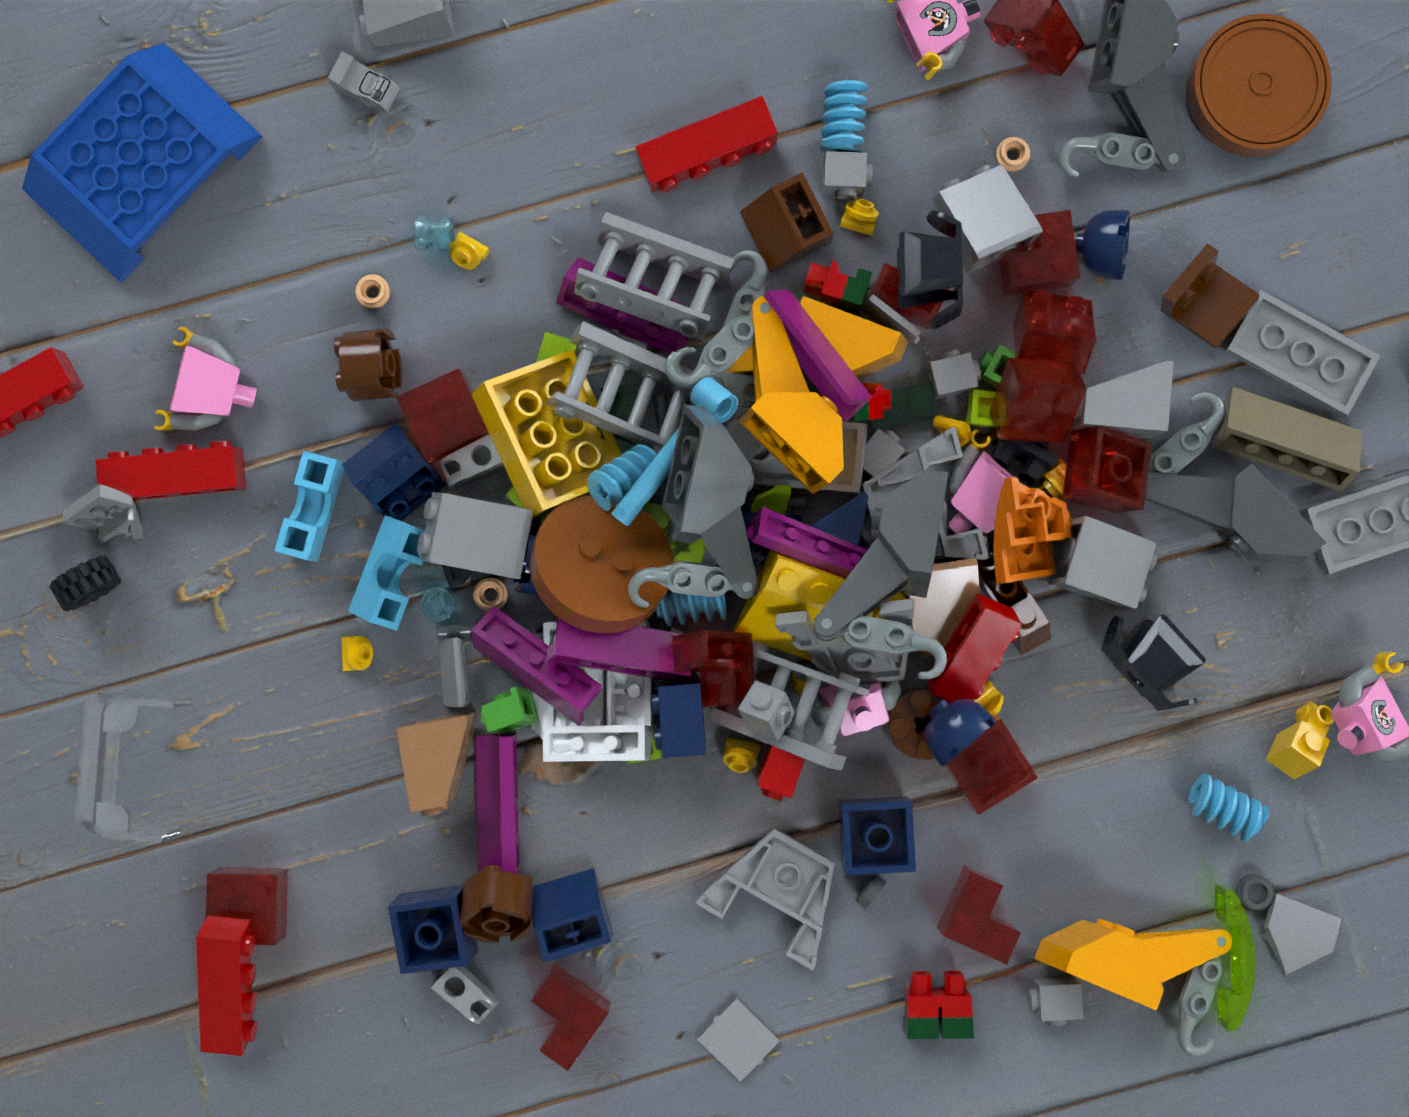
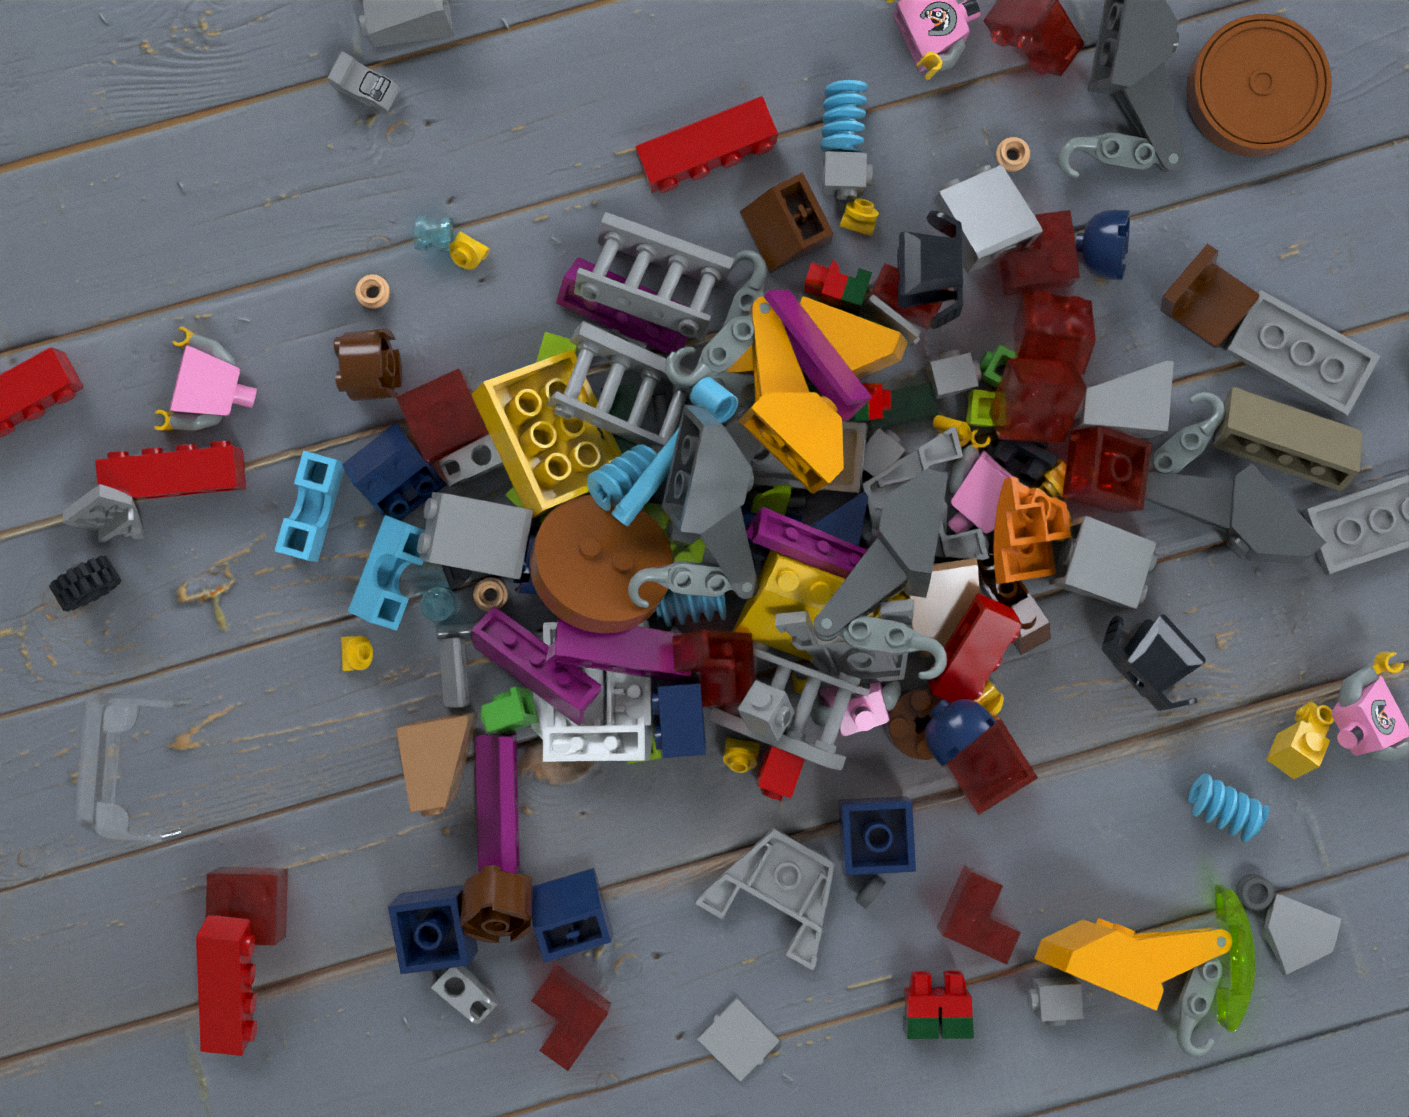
(134, 155): blue slope -> none

